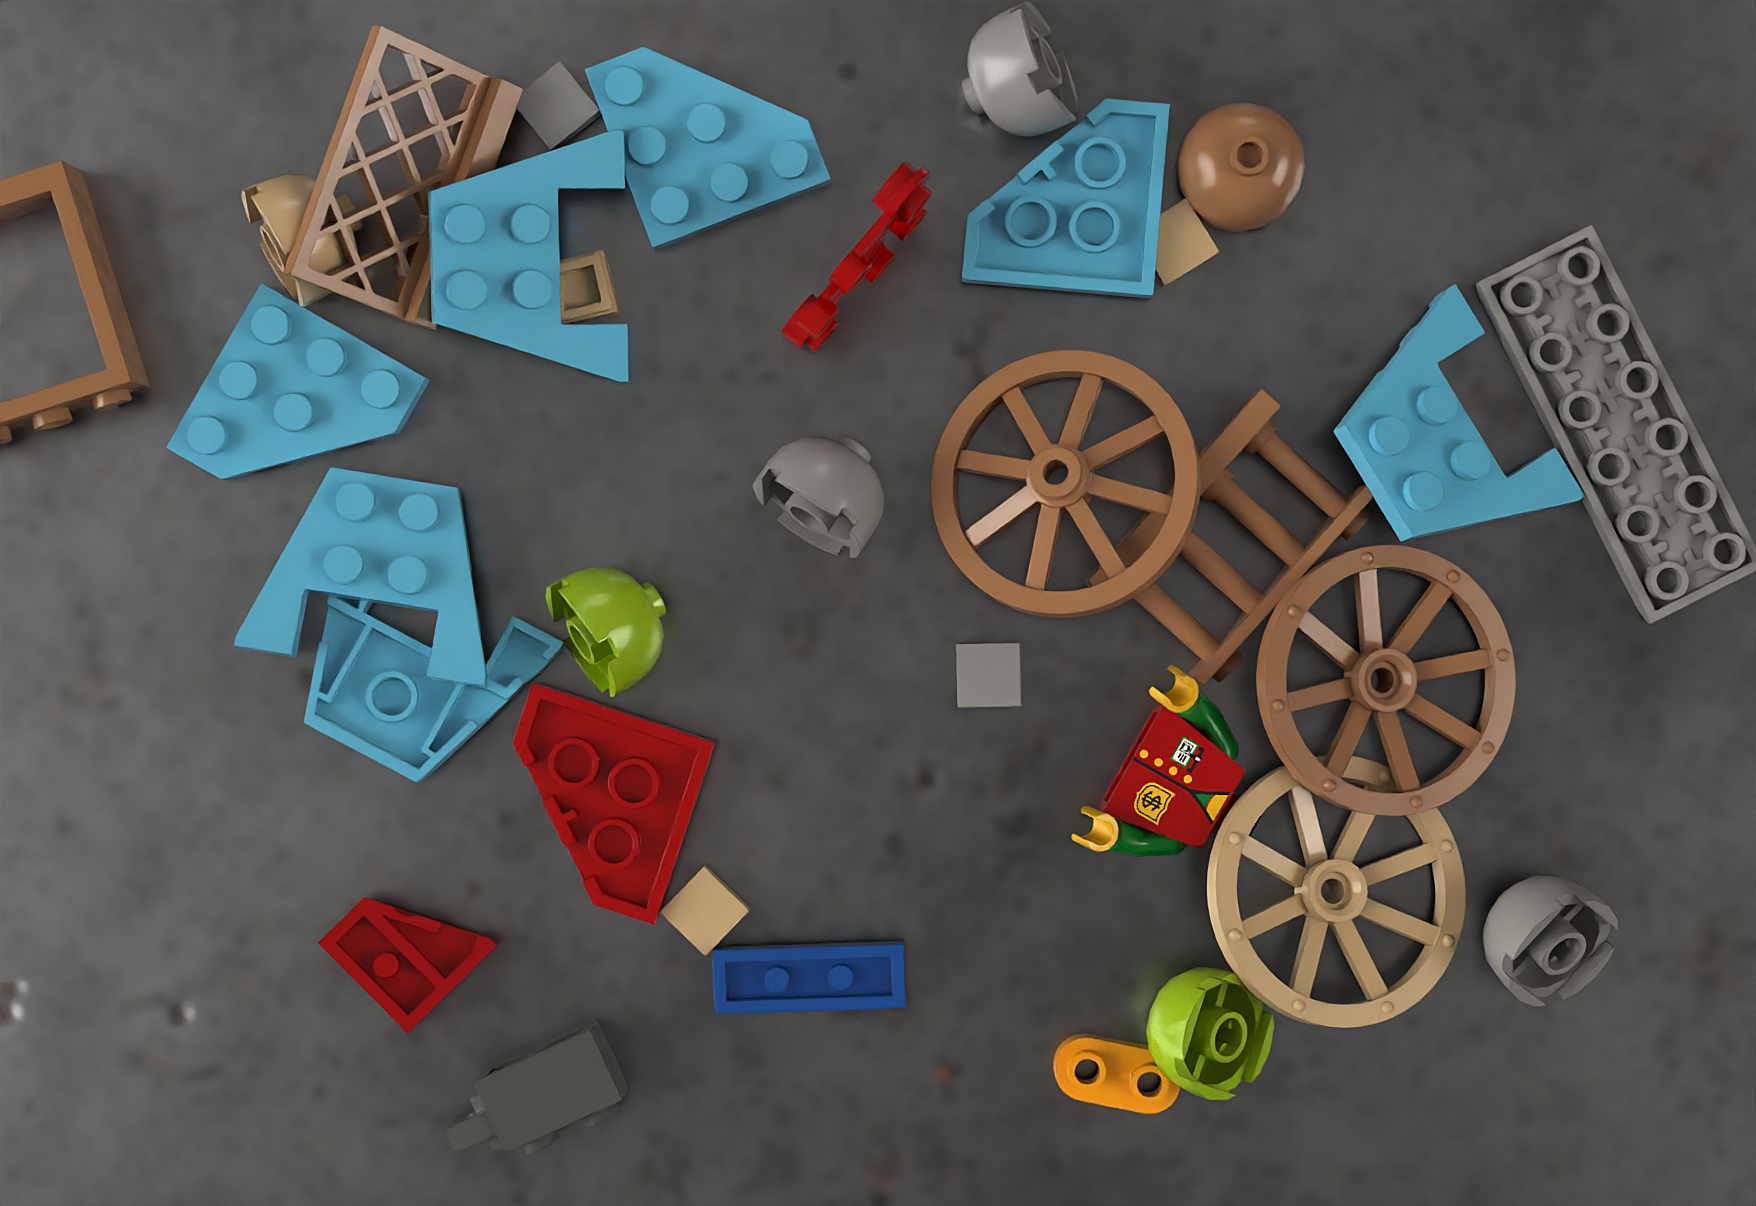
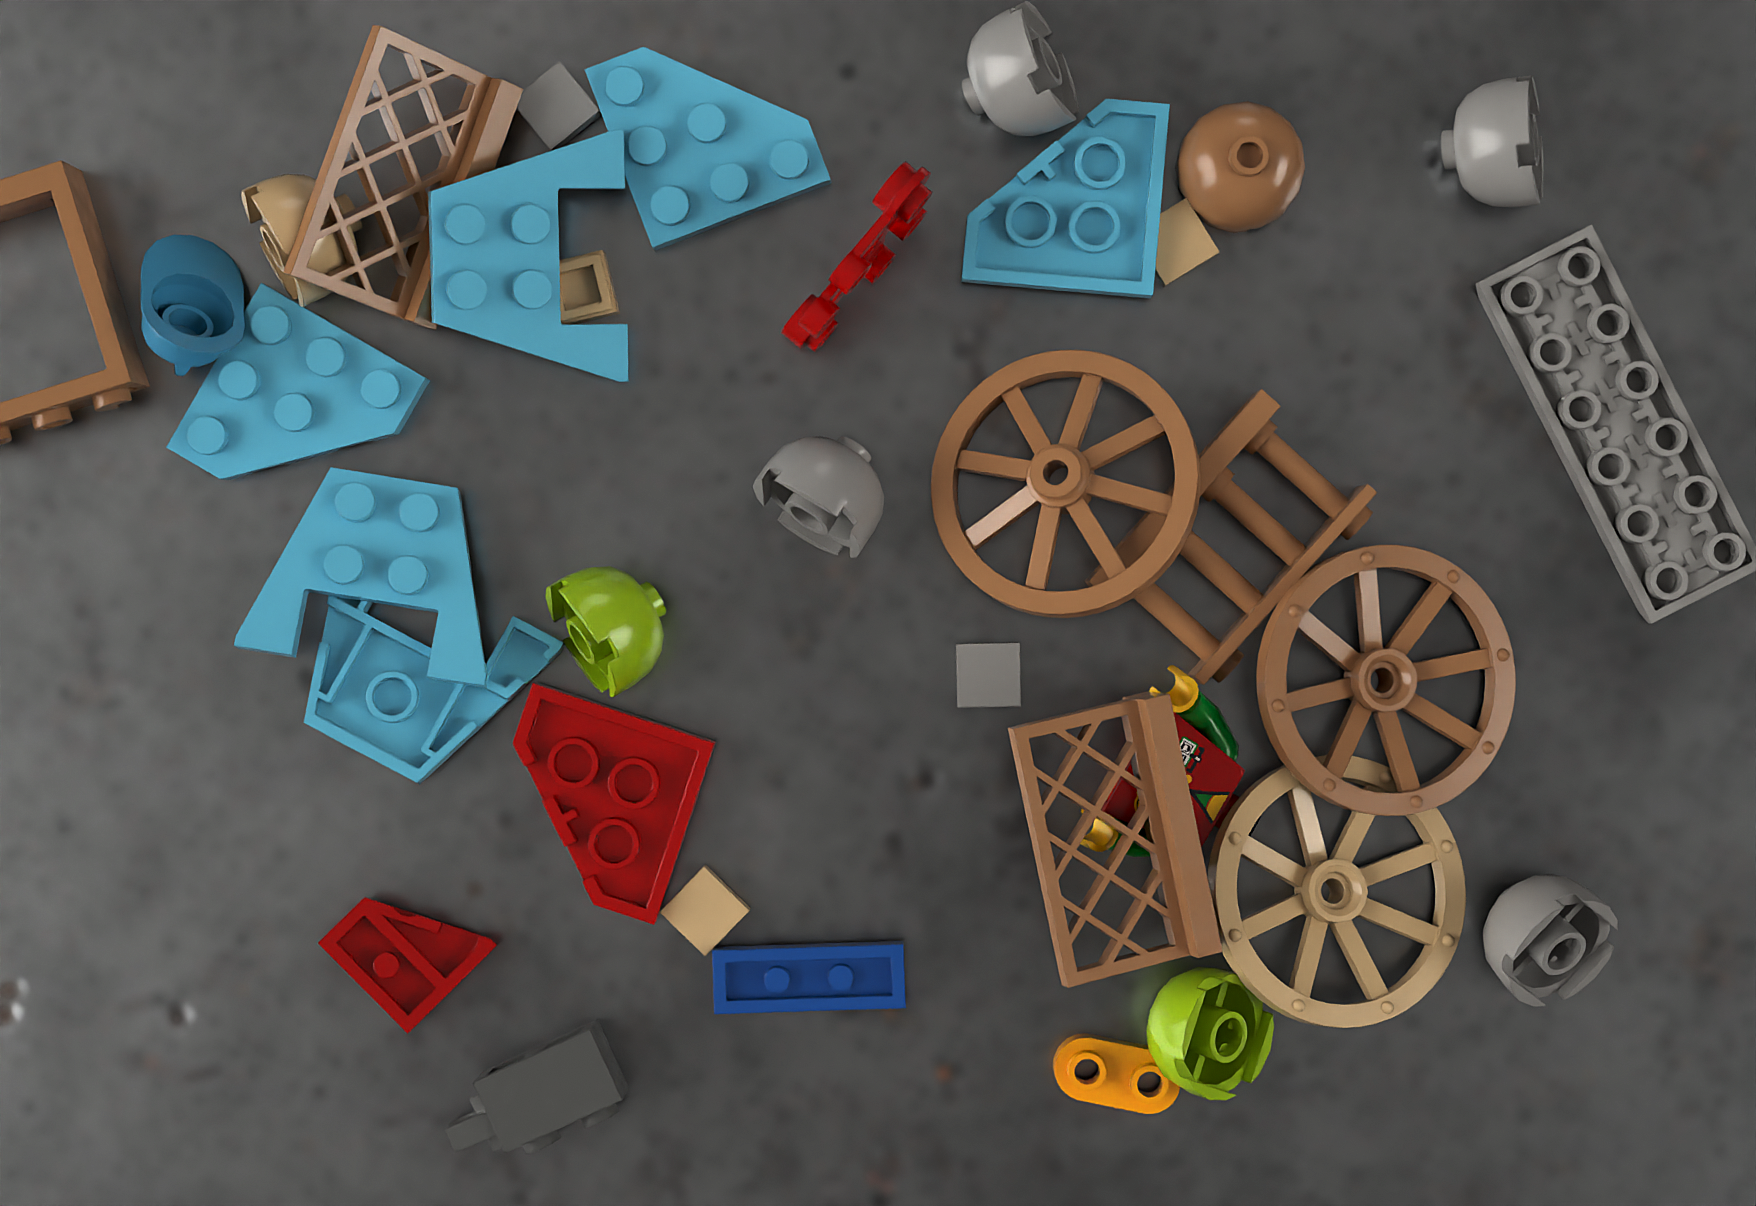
(190, 301): none -> dark azure piece
(1168, 825): none -> medium nougat fence
(1423, 449): medium azure wing -> none
(1498, 143): none -> light grey cylinder

